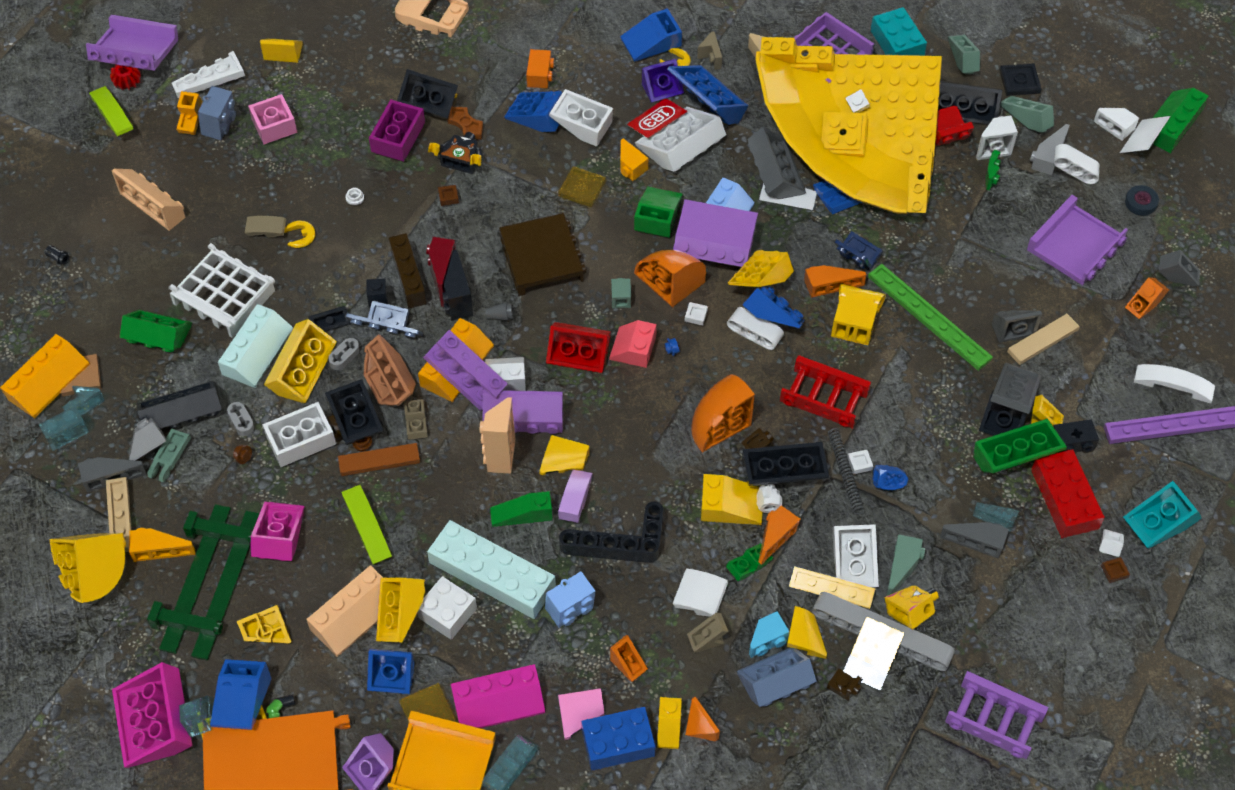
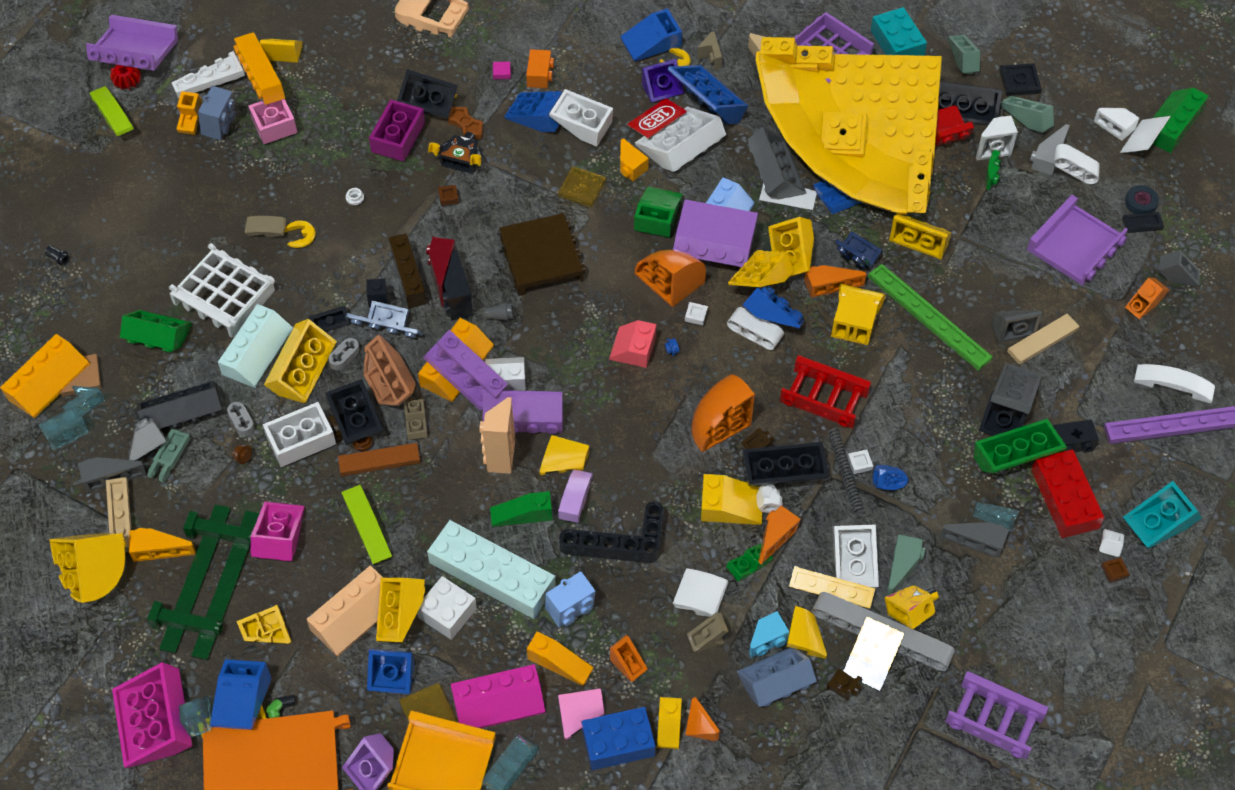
(149, 198): light nougat slope -> none
(258, 68): none -> light orange brick
(501, 70): none -> dark pink tile
(558, 659): none -> light orange slope
(578, 347): red slope -> none
(621, 293): sand green brick -> none
(795, 238): none -> yellow slope
(857, 101): white plate -> none
(919, 236): none -> yellow slope
(1044, 409): yellow slope -> none
(1143, 222): none -> black tile

